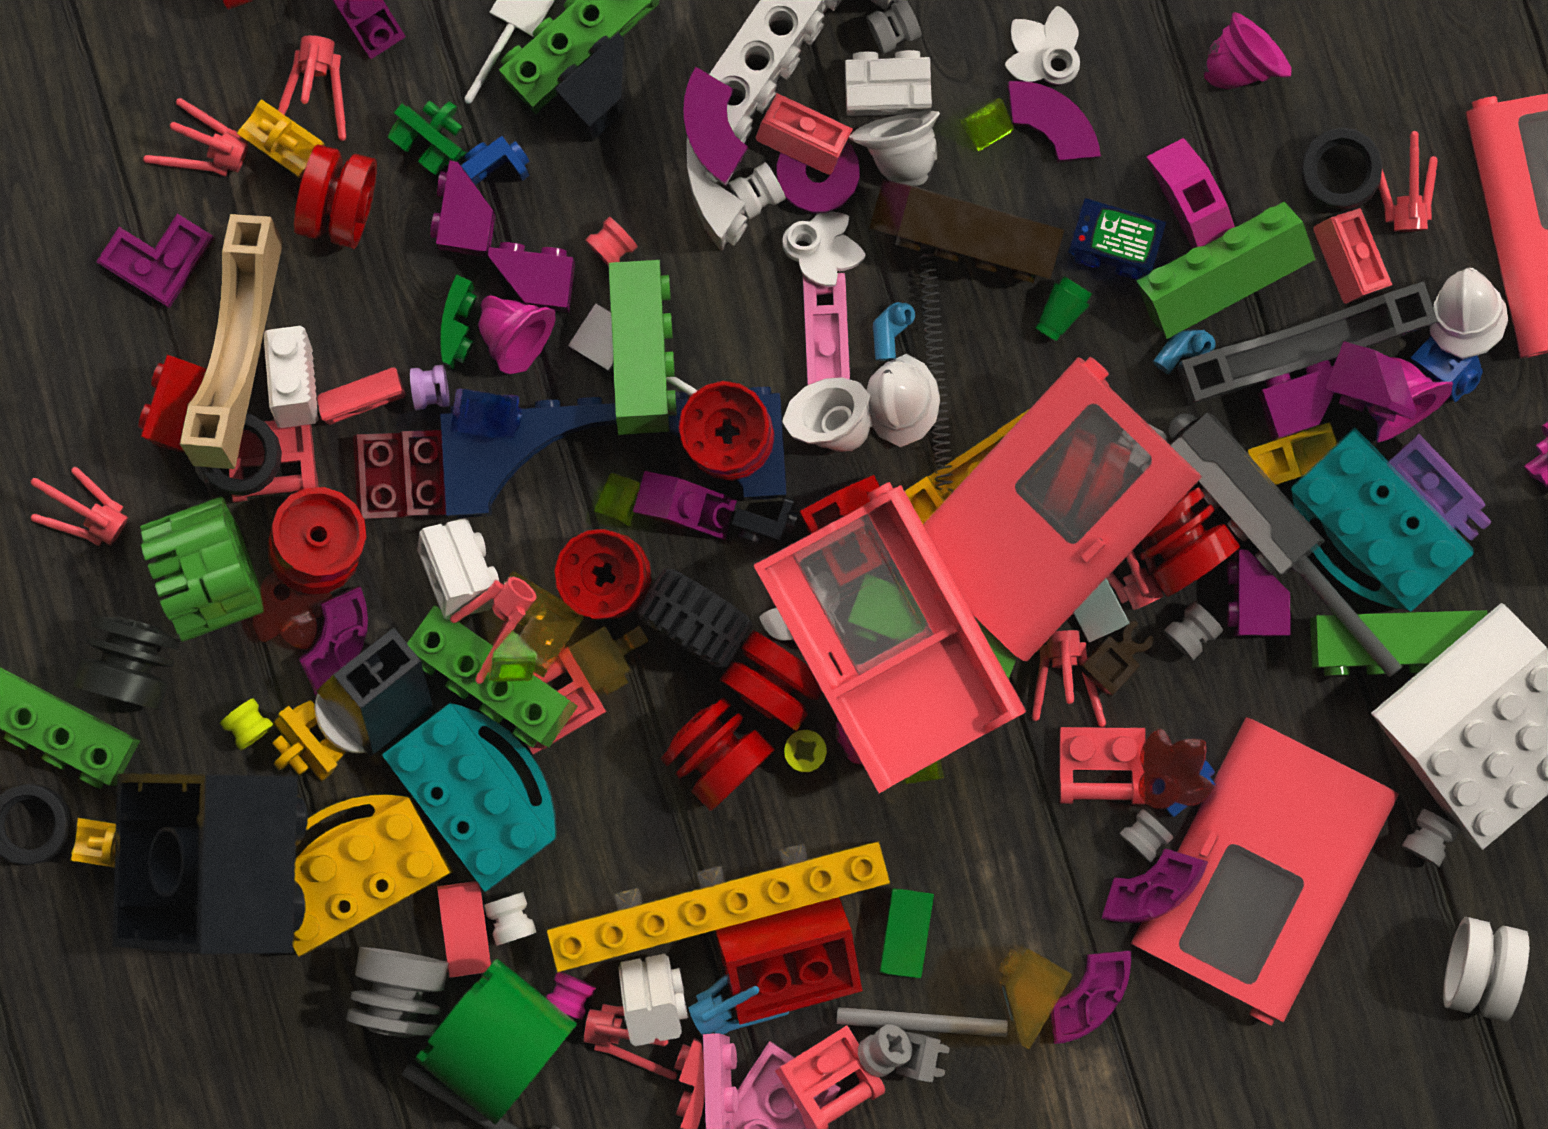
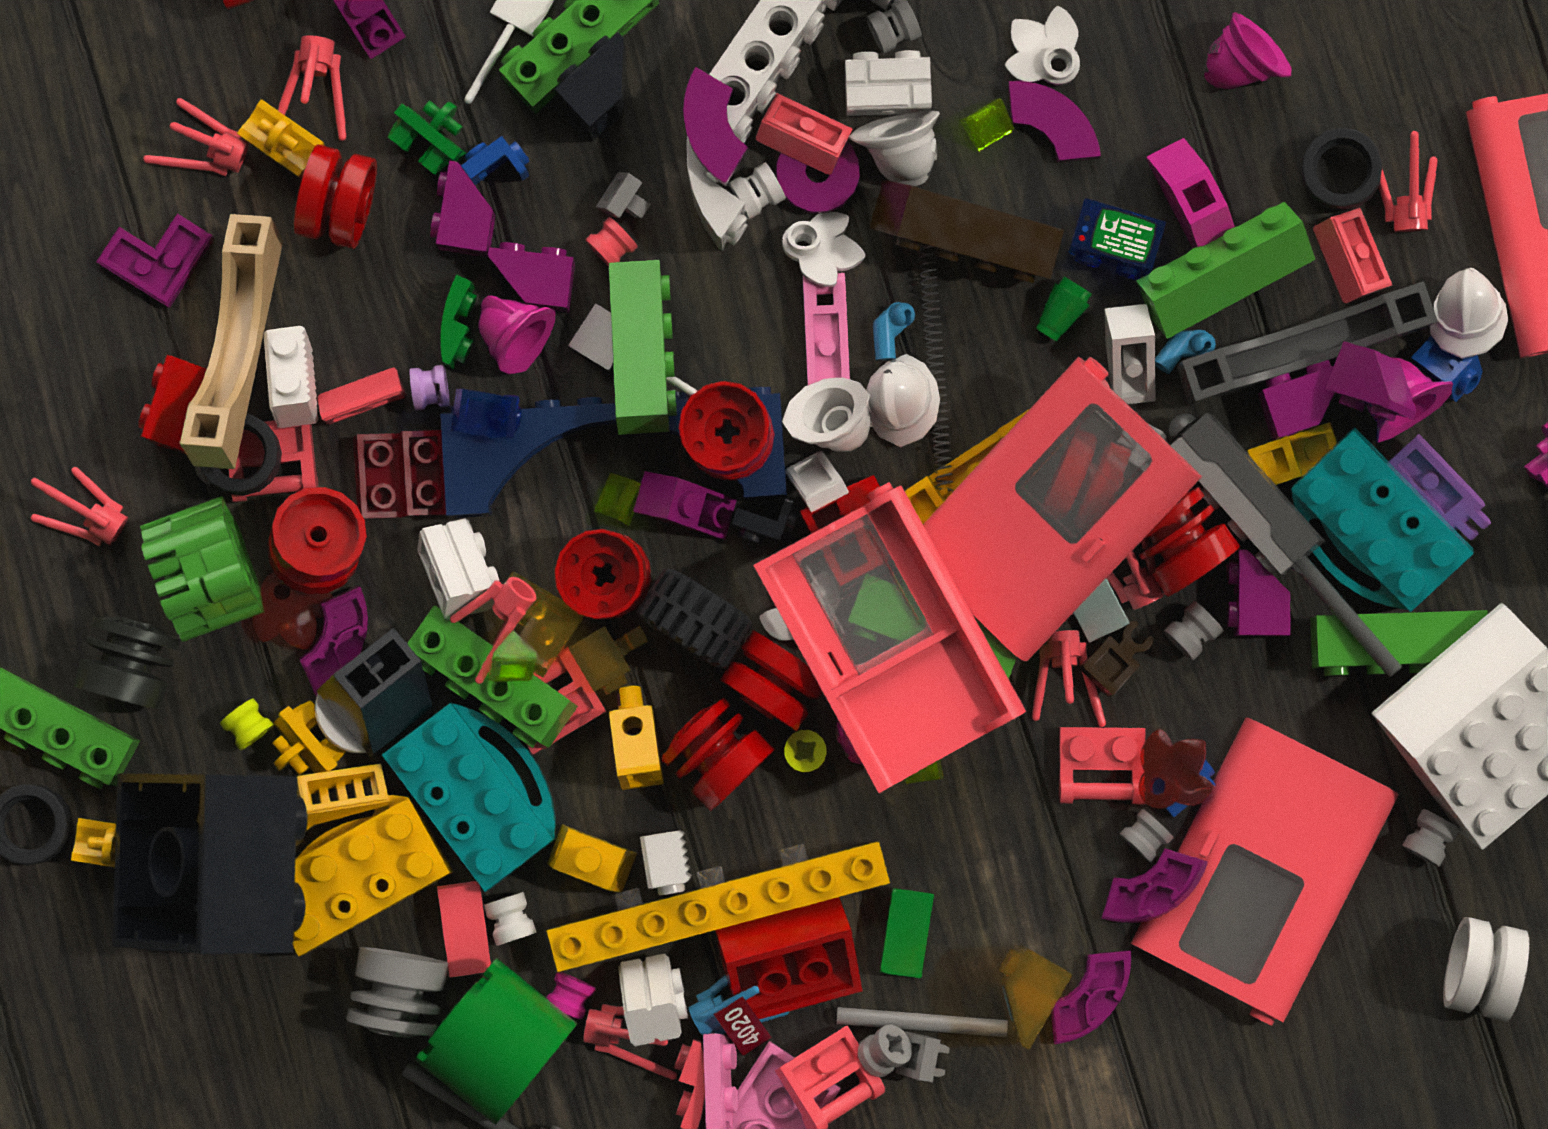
(337, 779): none -> yellow slope
(591, 859): none -> yellow torso
(621, 197): none -> light grey tile
(638, 755): none -> yellow torso
(665, 861): none -> white brick
(742, 1026): none -> dark red sticker
(816, 481): none -> white tile
(1131, 353): none -> white slope

